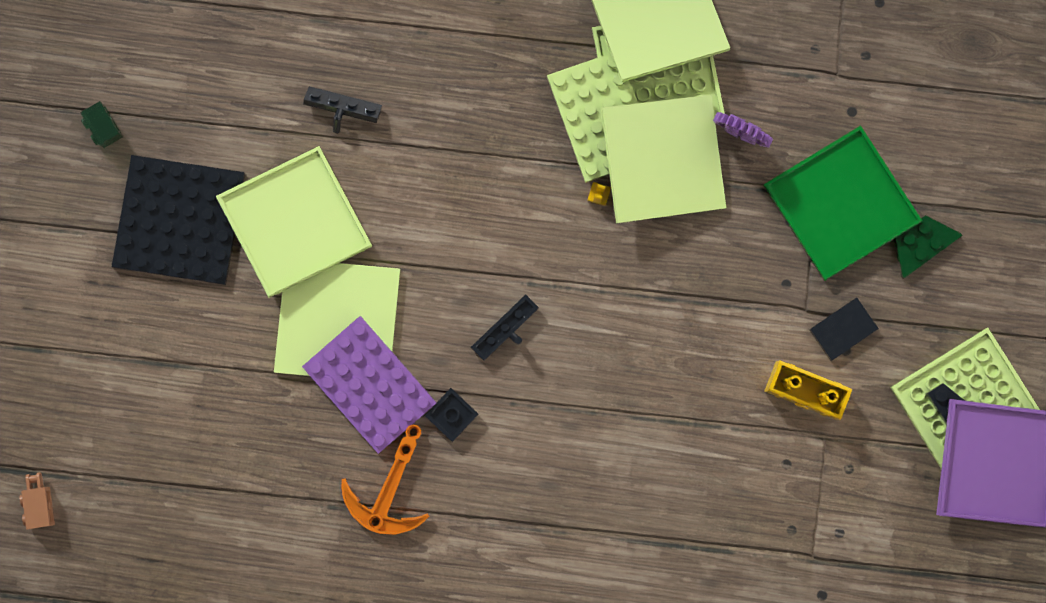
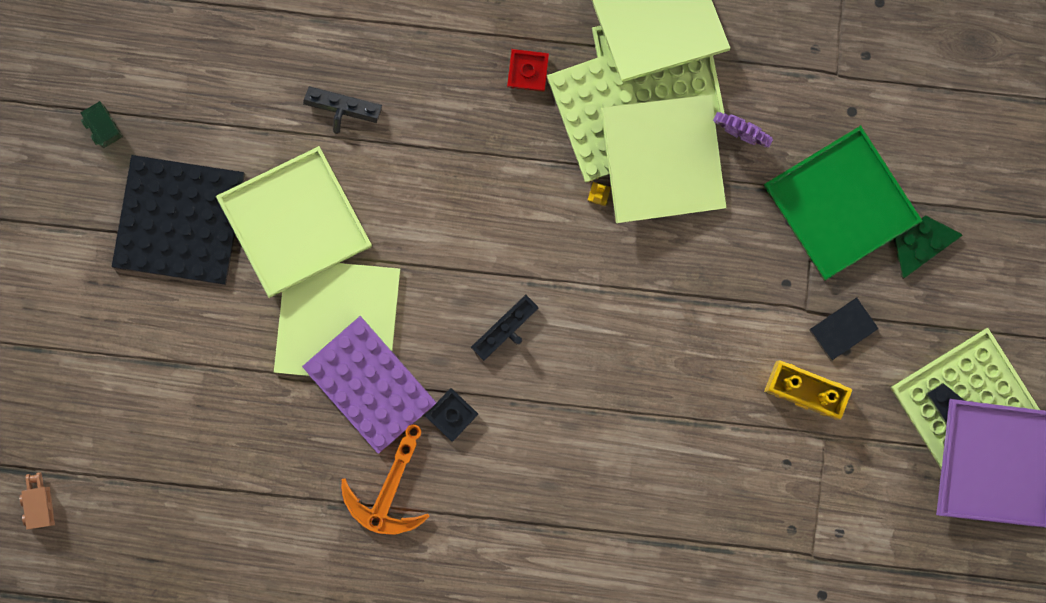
(527, 70): none -> red plate

